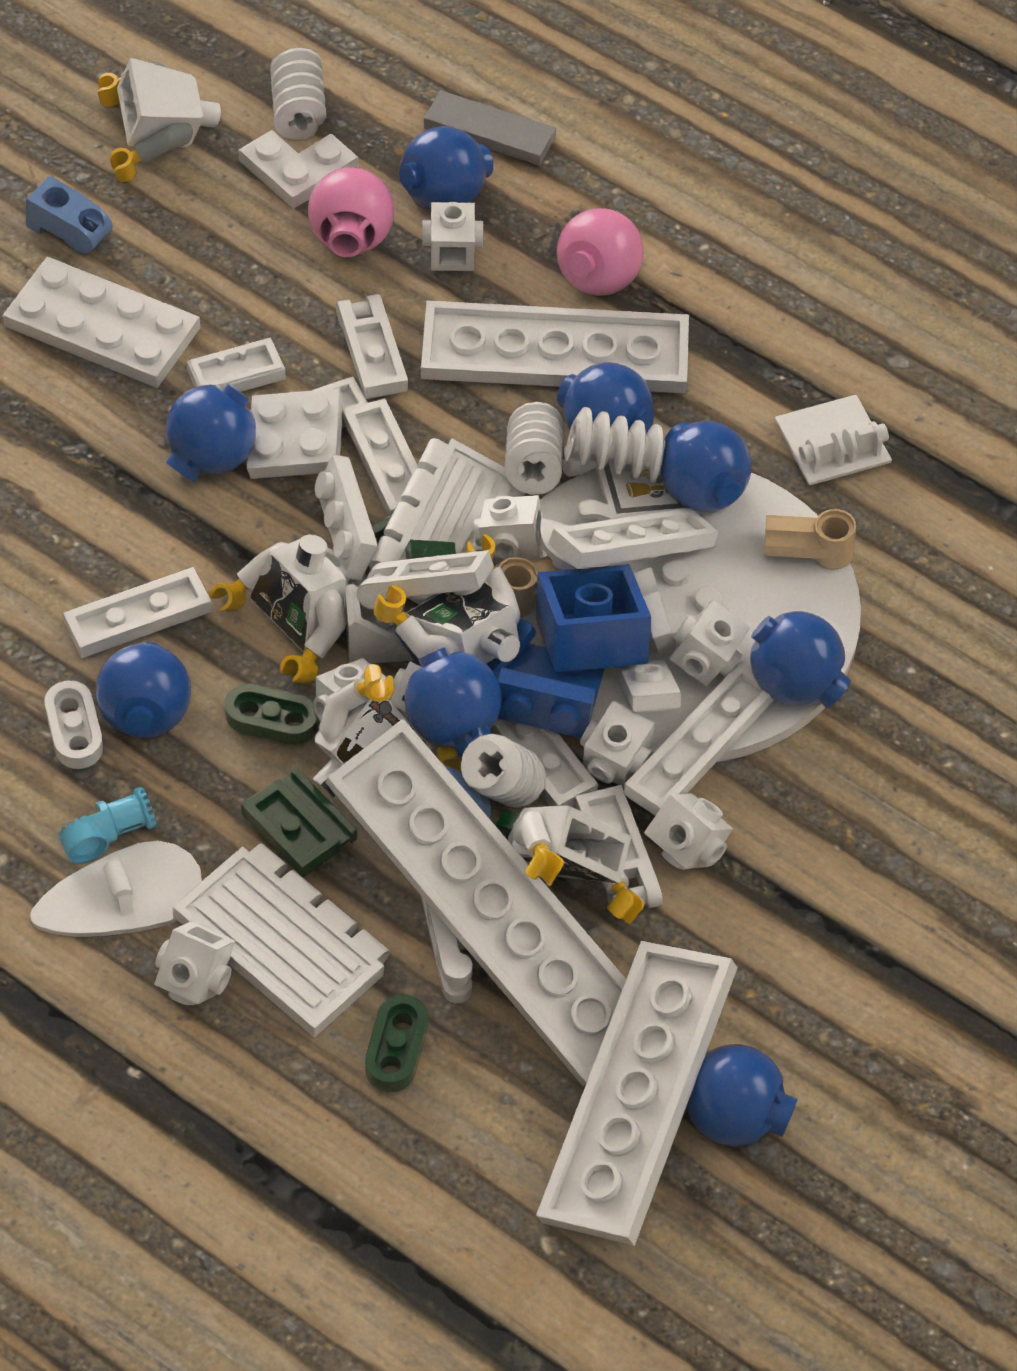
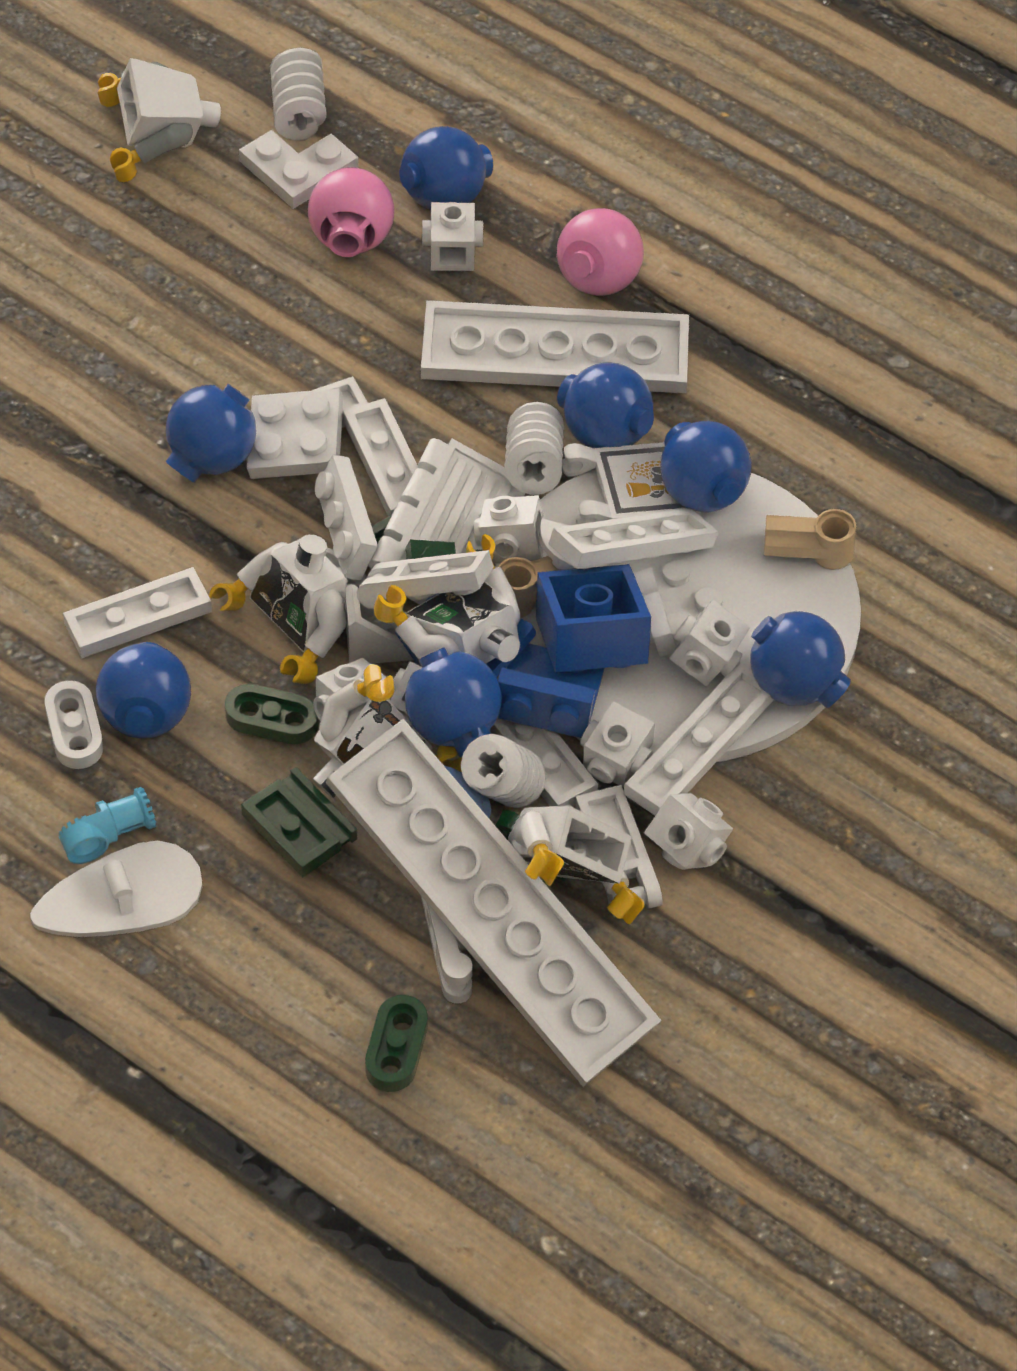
(67, 215): medium blue leg -> none
(101, 322): white plate -> none
(194, 964): white brick -> none
(240, 366): white plate -> none
(282, 942): white hinge -> none
(372, 347): white plate -> none
(492, 127): light grey tile -> none
(616, 443): white piece -> none
(637, 1092): white plate -> none
(650, 687): white plate -> none
(739, 1096): blue brick -> none
(834, 439): white hinge -> none

